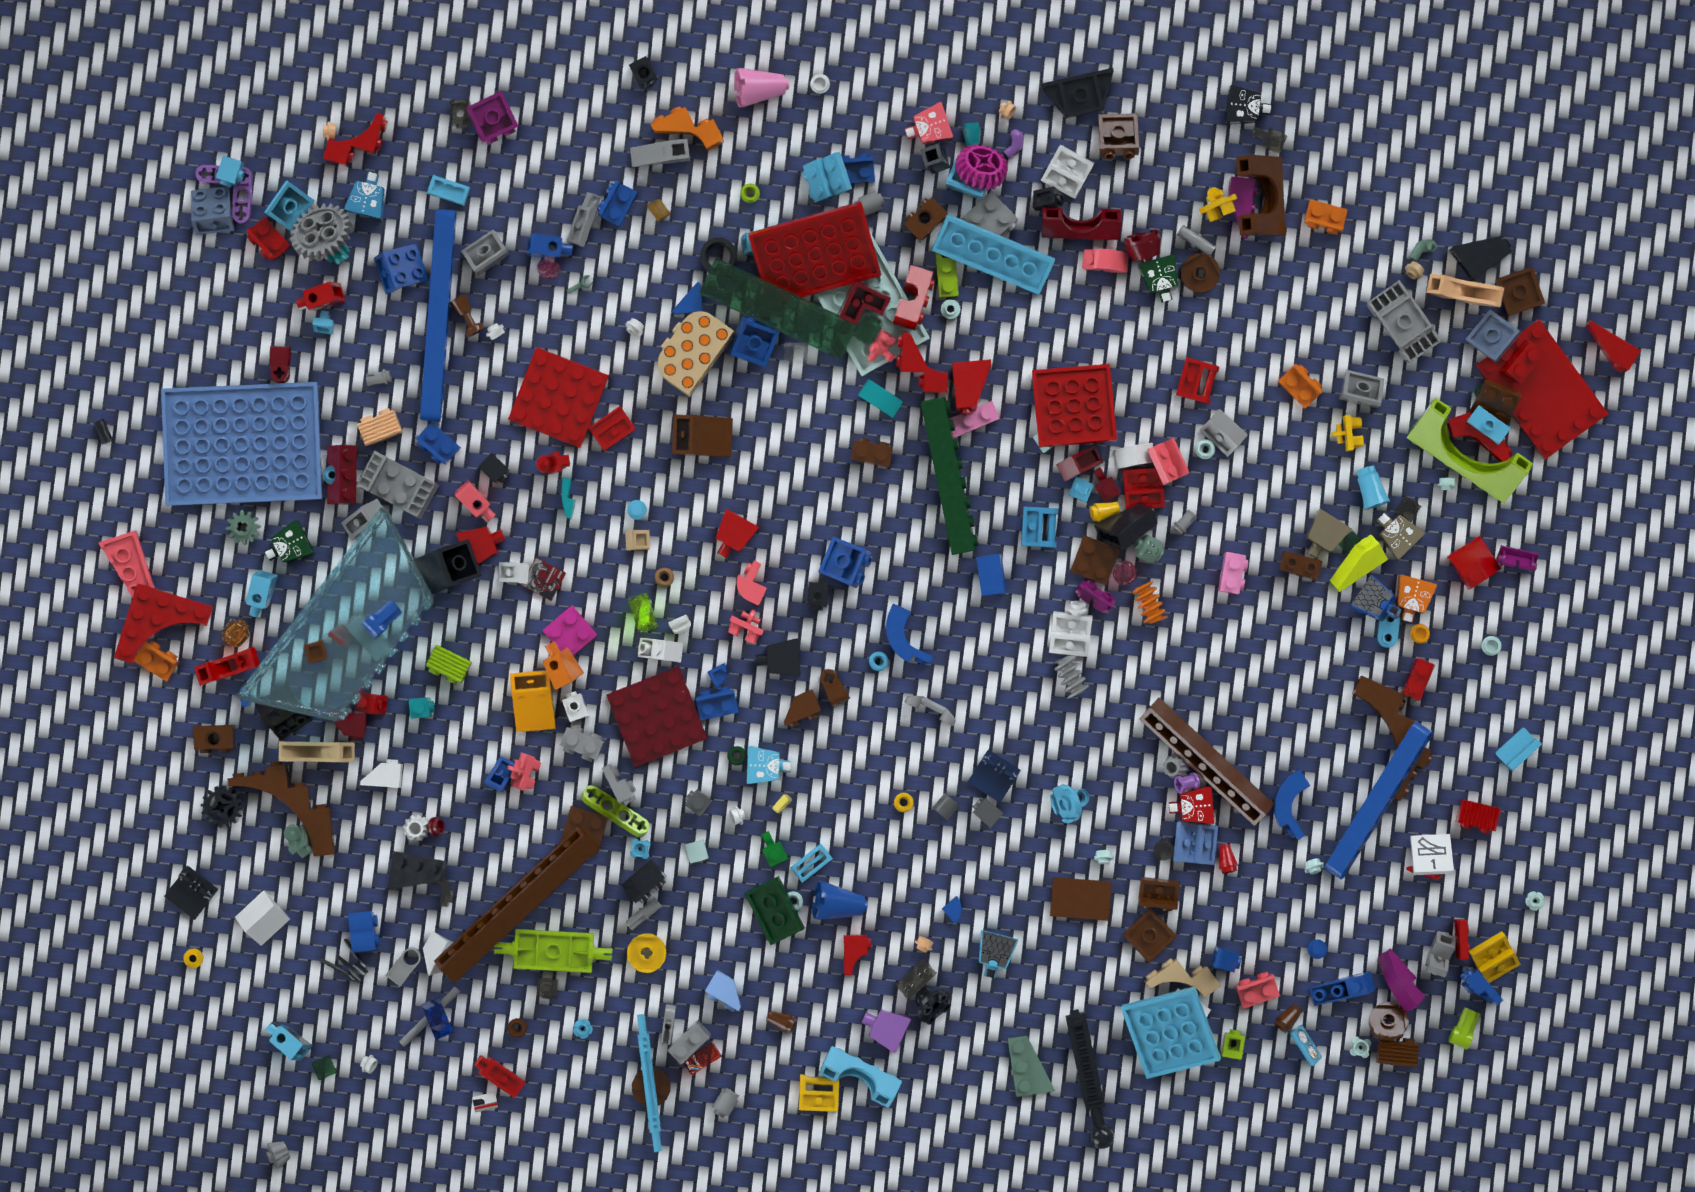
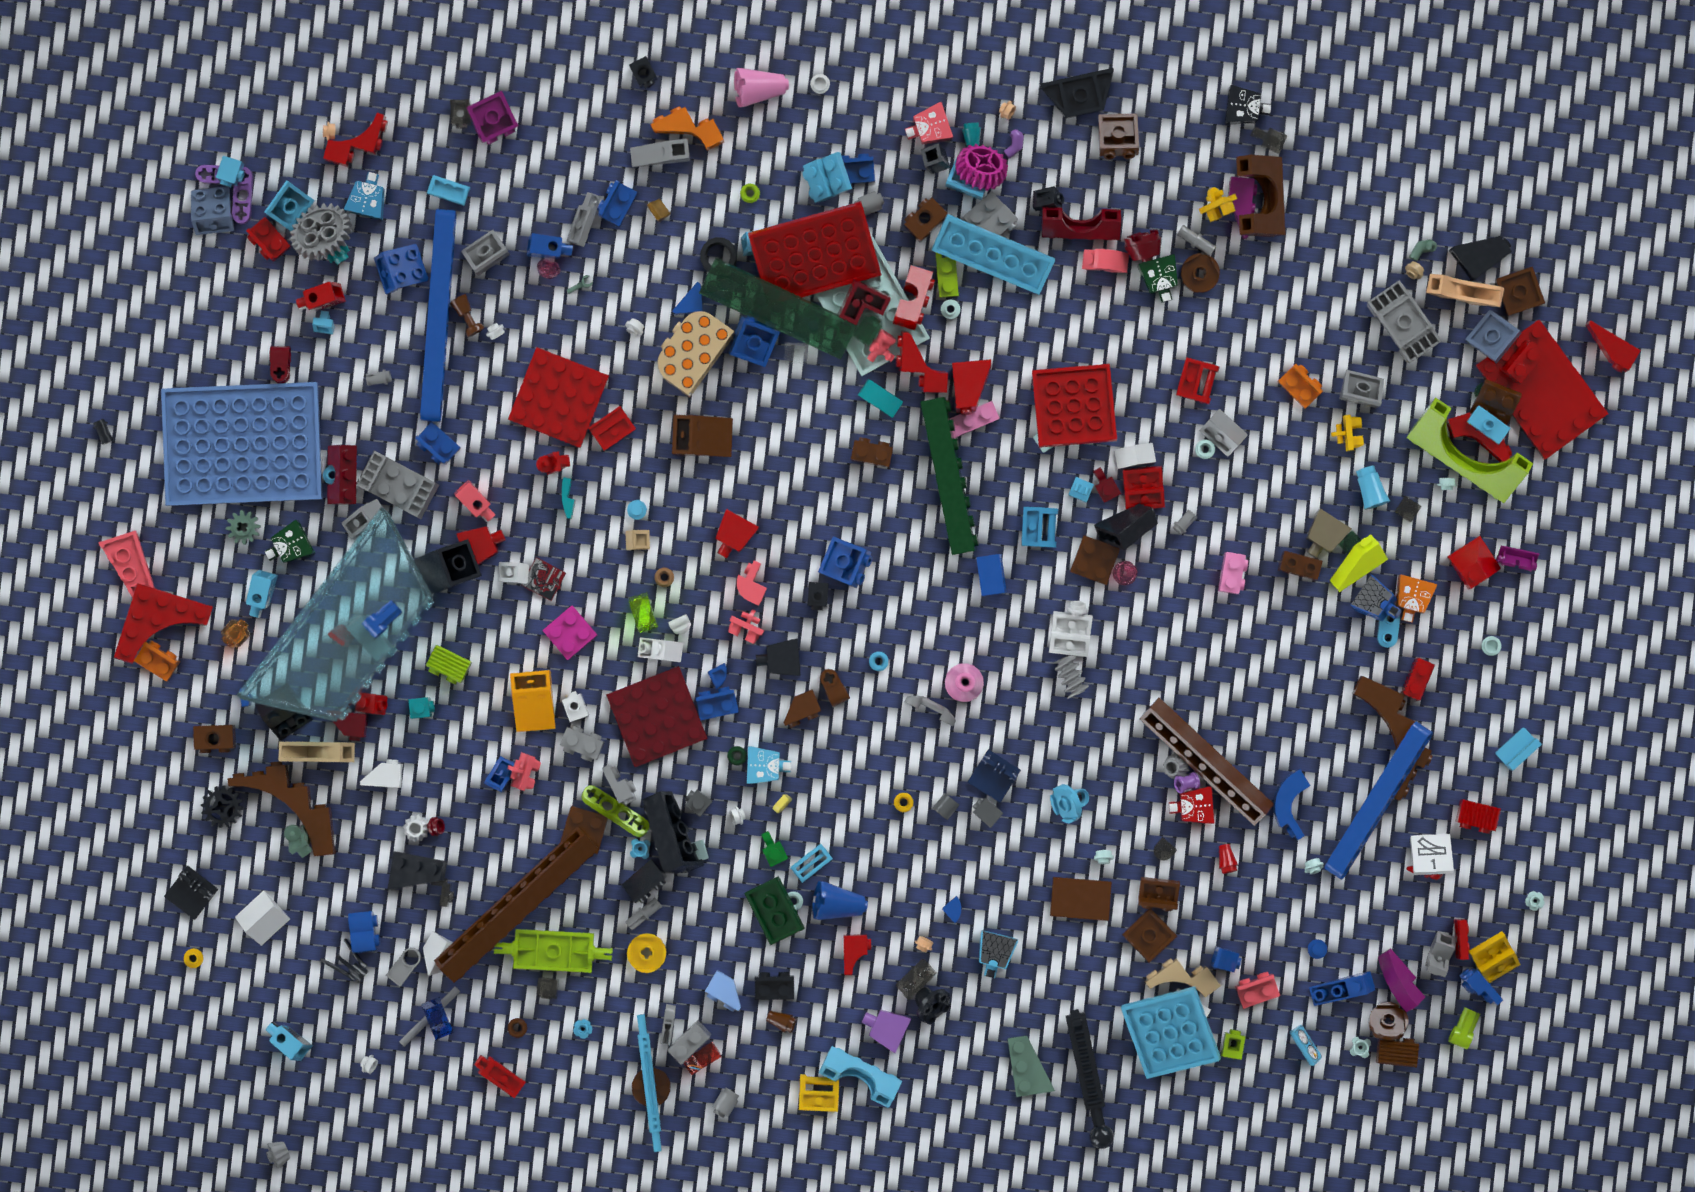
(227, 666): red arch -> none
(315, 652): reddish brown plate -> none
(324, 1067): clear green plate -> none
(380, 427): light nougat brick -> none
(485, 1102): sticker -> none
(494, 469): black brick -> none
(561, 666): orange torso -> none
(670, 834): none -> black wedge
(774, 987): none -> black bracket
(895, 633): blue arch -> none
(957, 690): none -> bright pink cone
(1067, 171): white slope -> none
(1079, 463): dark red slope -> none
(1089, 590): magenta hinge -> none
(1102, 511): yellow cone -> none
(1149, 549): sand green head -> none
(1149, 603): orange piece -> none
(1168, 461): coral bracket -> none
(1195, 843): medium blue slope -> none
(1288, 1018): reddish brown cone -> none
(1325, 216): orange bracket -> none
(1398, 534): dark tan torso -> none
(1419, 633): light orange plate -> none

